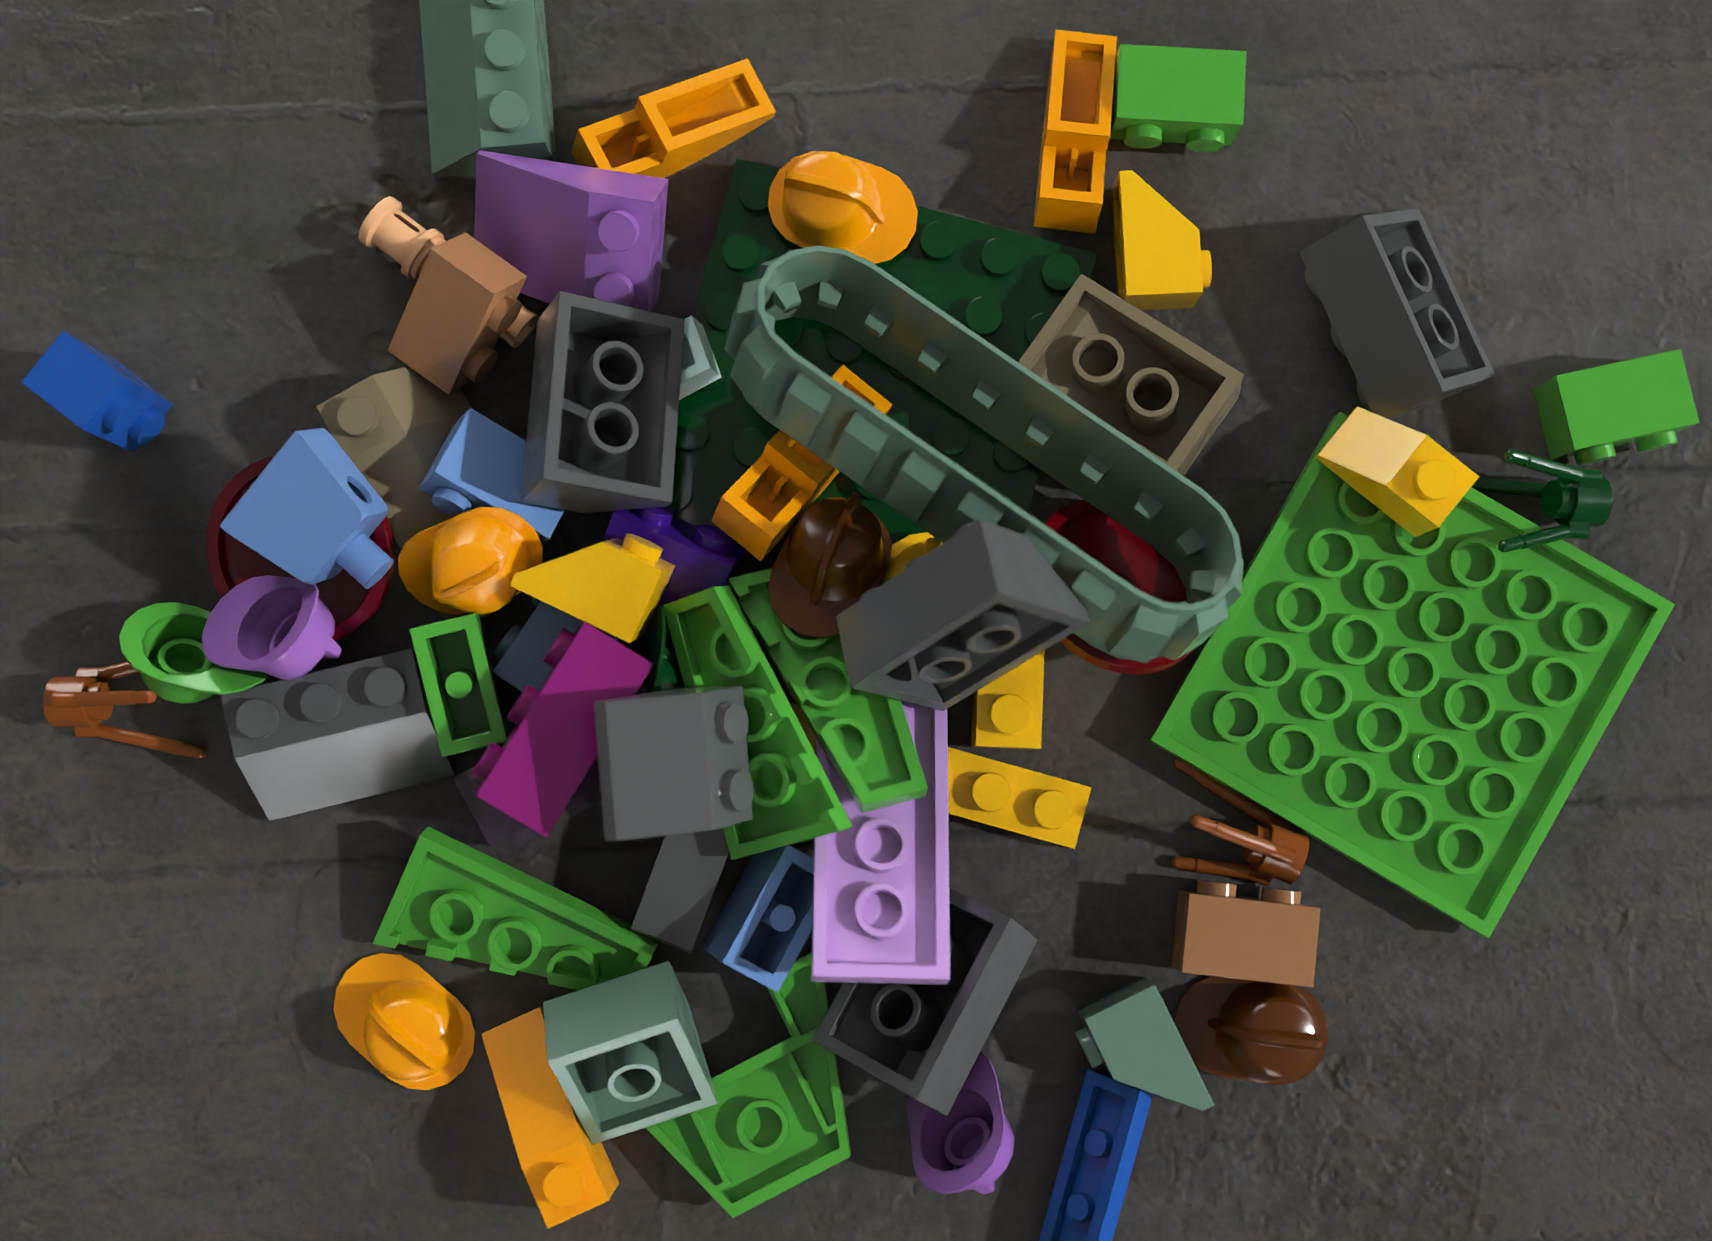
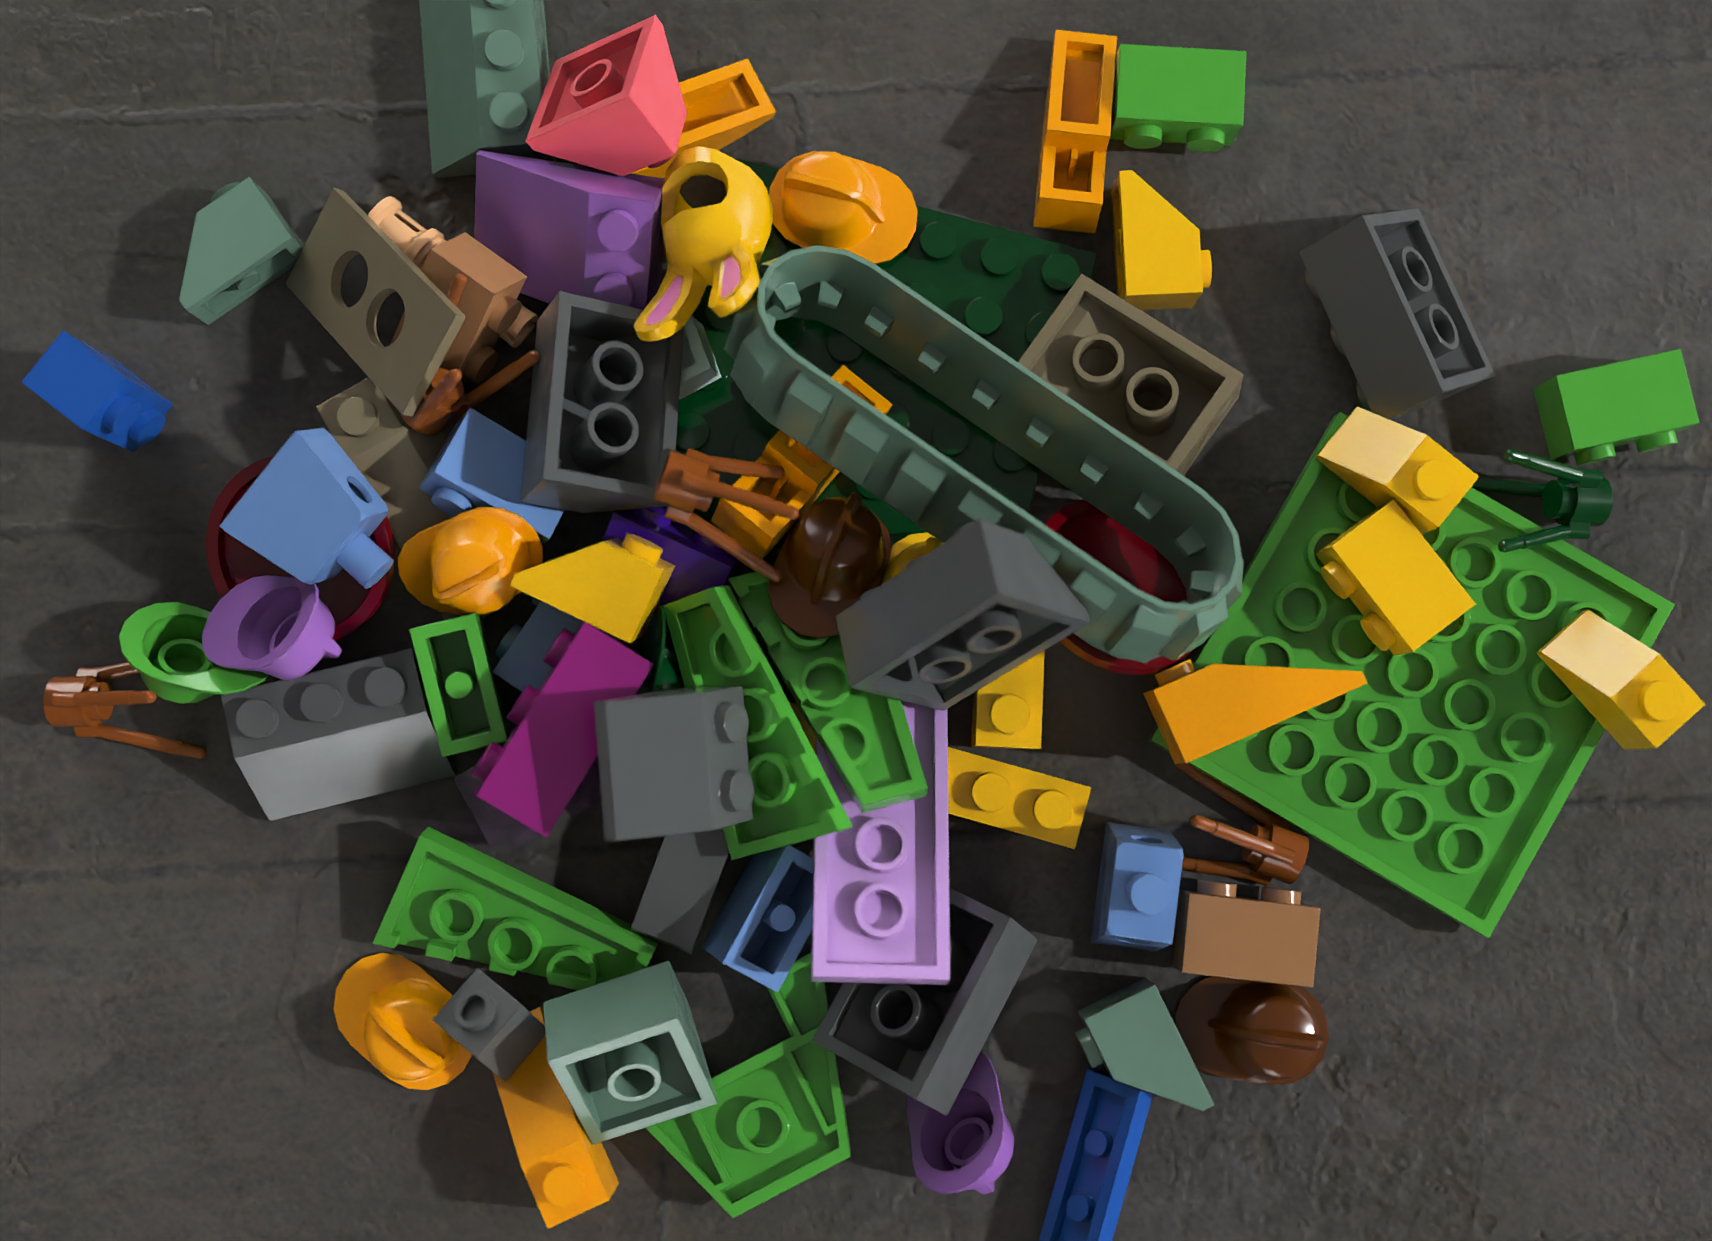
(235, 250): none -> sand green slope
(430, 321): none -> dark tan piece
(446, 394): none -> dark orange plant
(491, 1024): none -> dark grey brick
(613, 103): none -> coral slope
(691, 484): none -> dark orange plant
(708, 243): none -> yellow piece
(1137, 887): none -> medium blue torso
(1228, 702): none -> light orange slope
(1393, 580): none -> yellow brick
(1620, 682): none -> yellow slope

